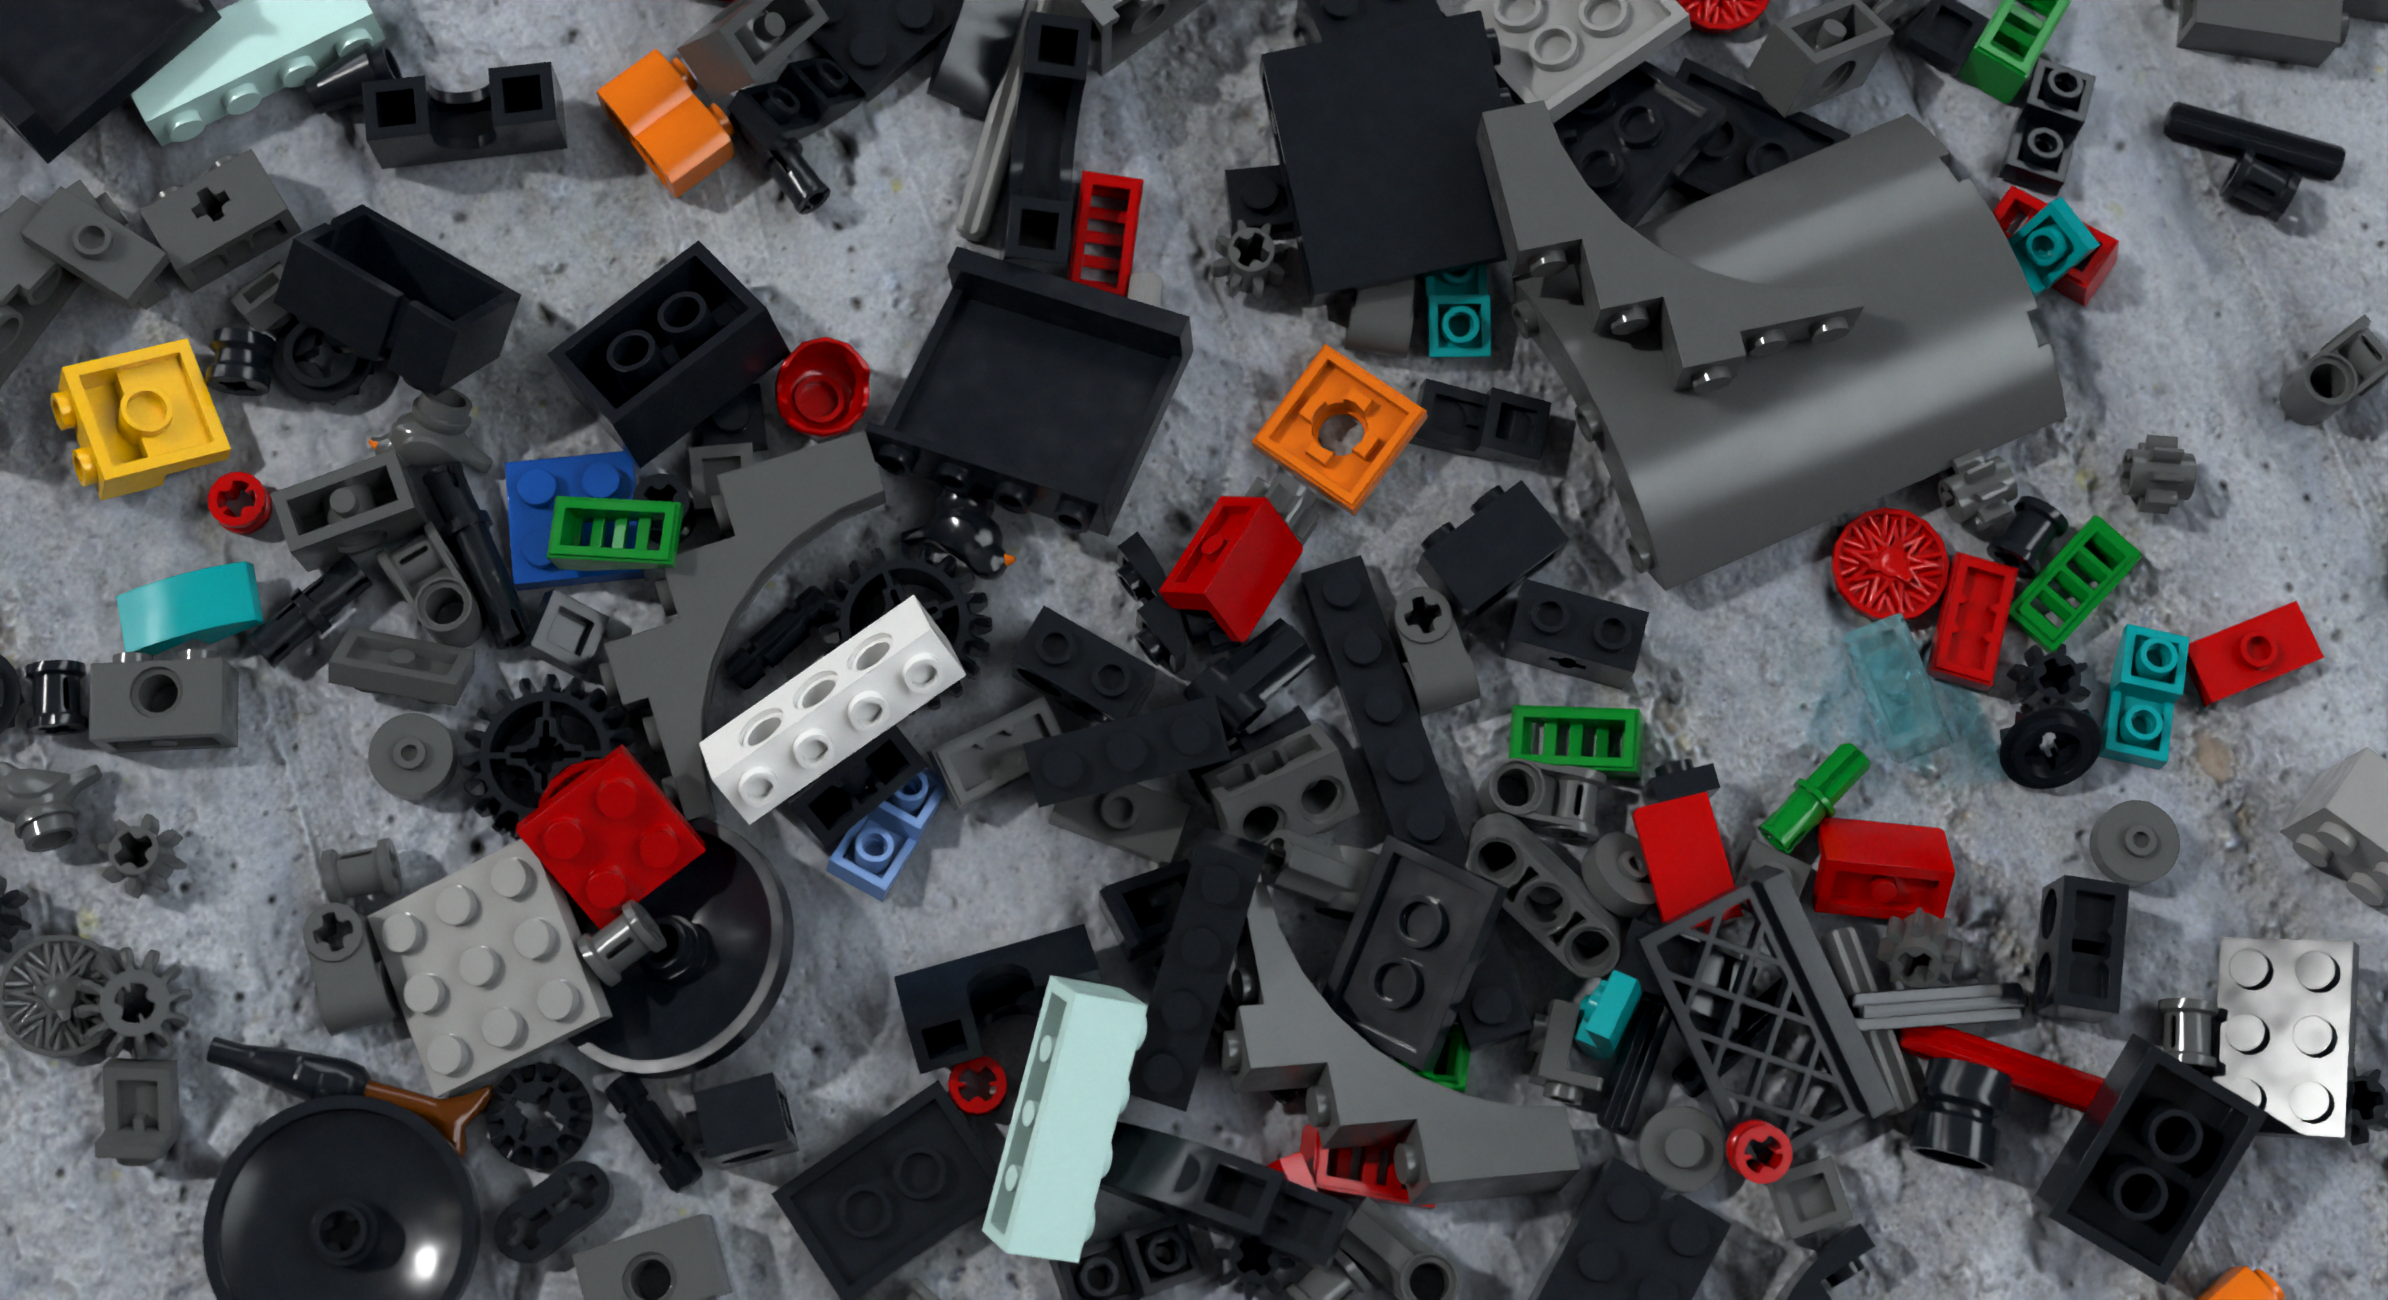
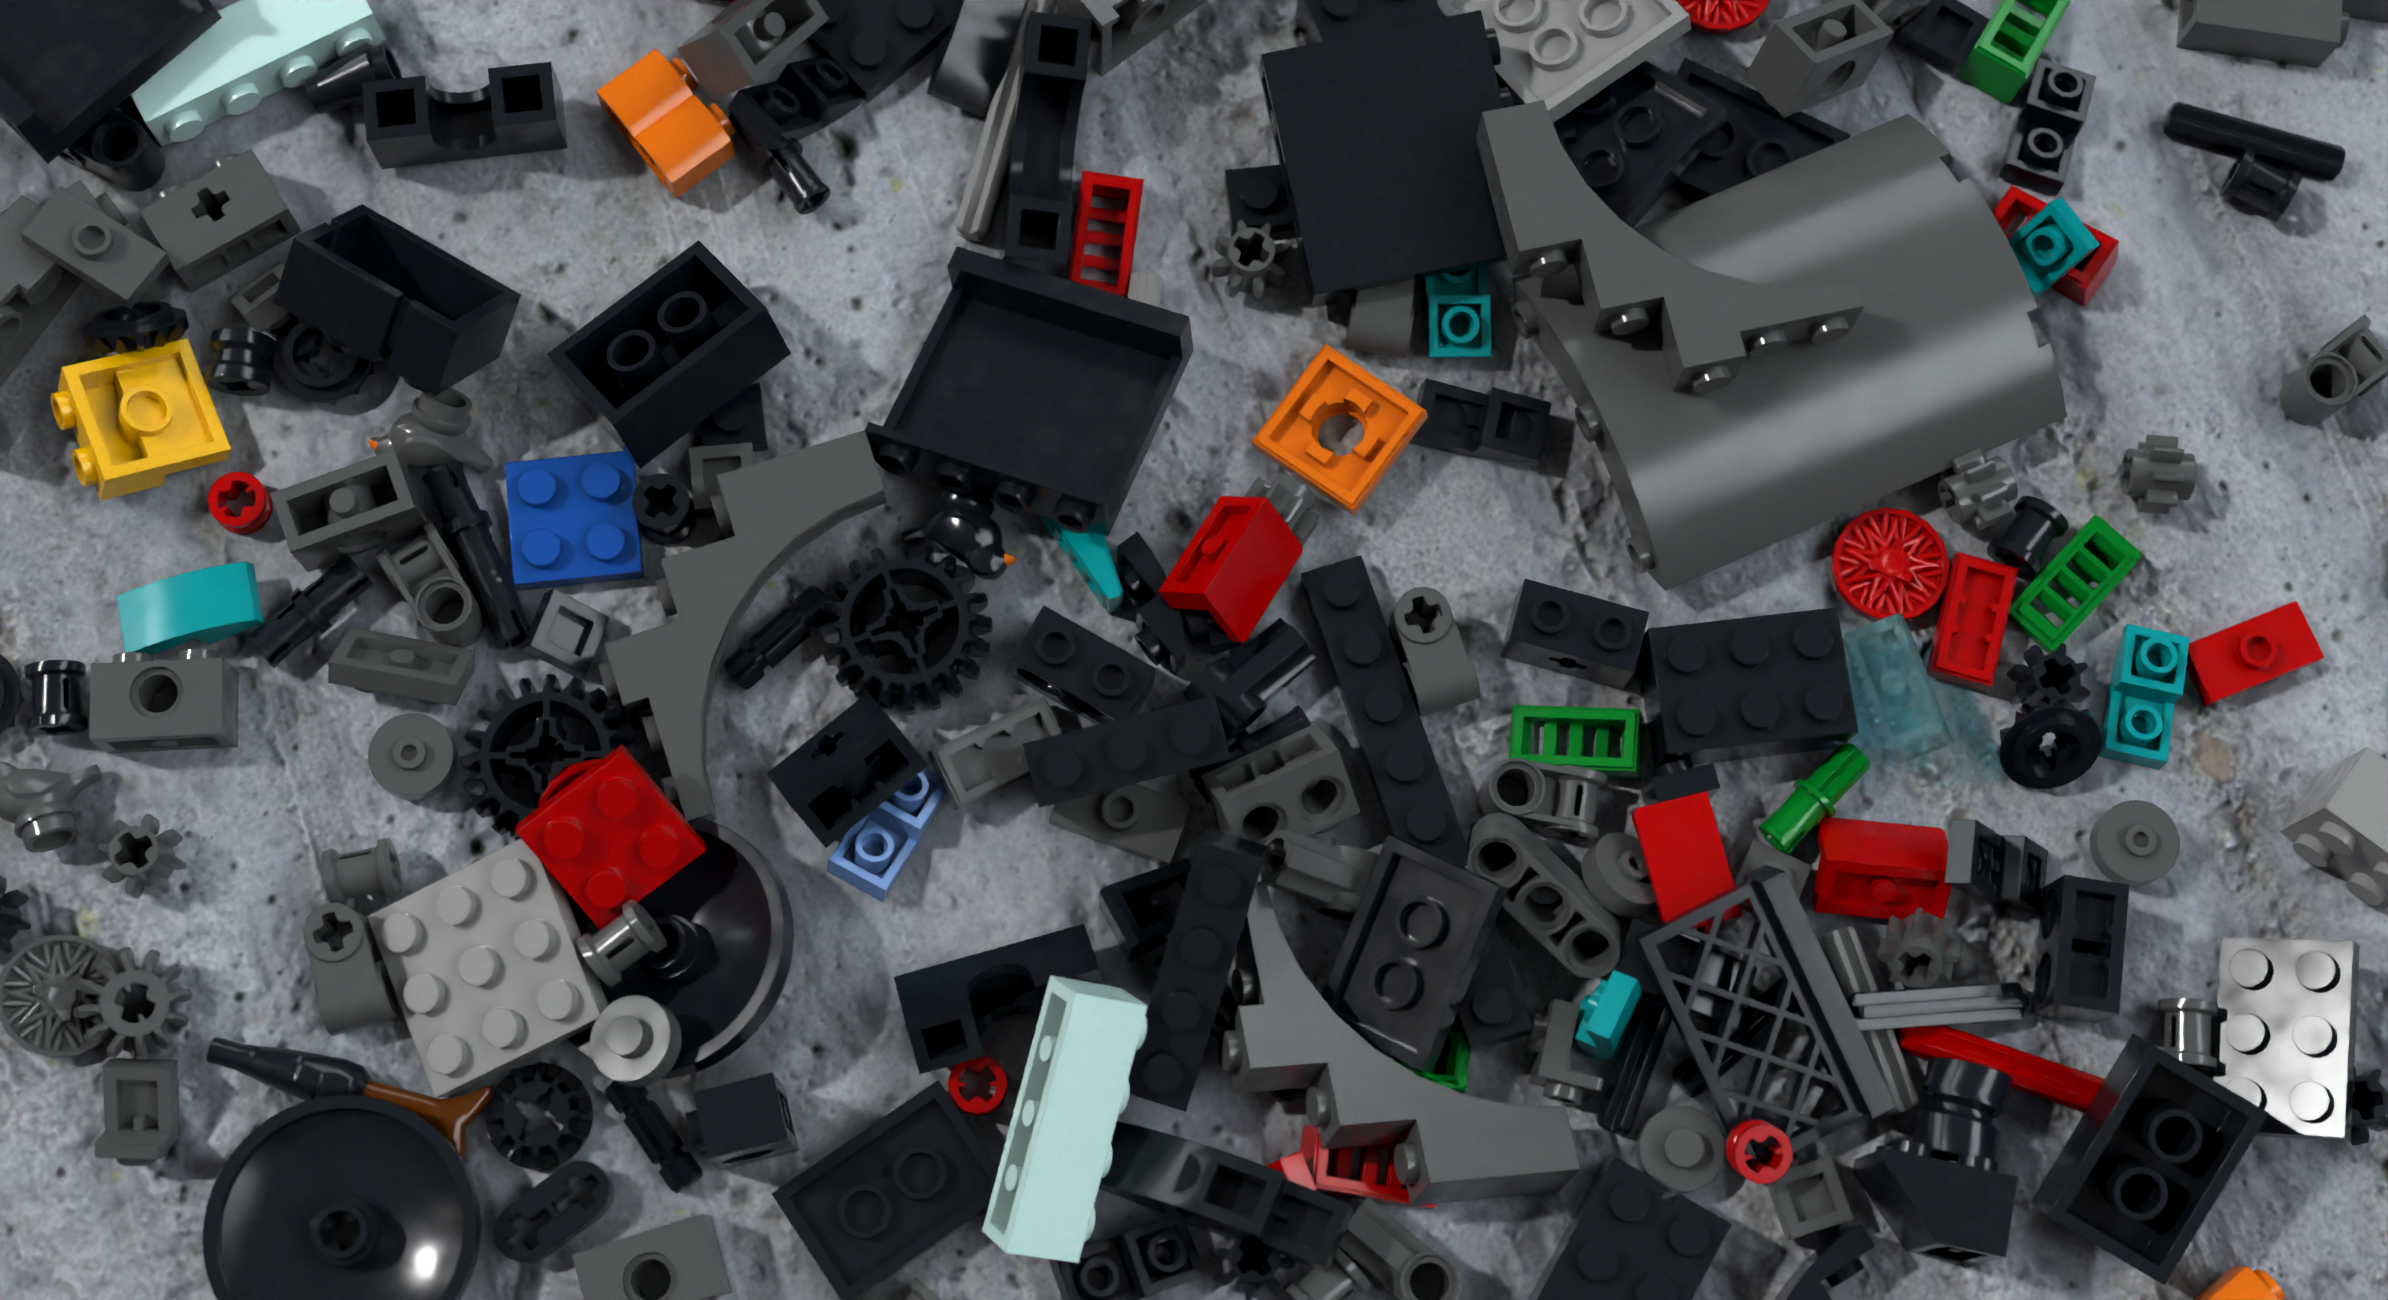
(106, 141): none -> black piece
(135, 328): none -> black gear
(573, 512): green slope -> none
(635, 1041): none -> wheel
(822, 388): red hair -> none
(831, 710): white brick -> none
(1092, 561): none -> teal slope
(1491, 551): black brick -> none
(1746, 687): none -> black brick
(1938, 1205): none -> black slope
(1996, 866): none -> black slope

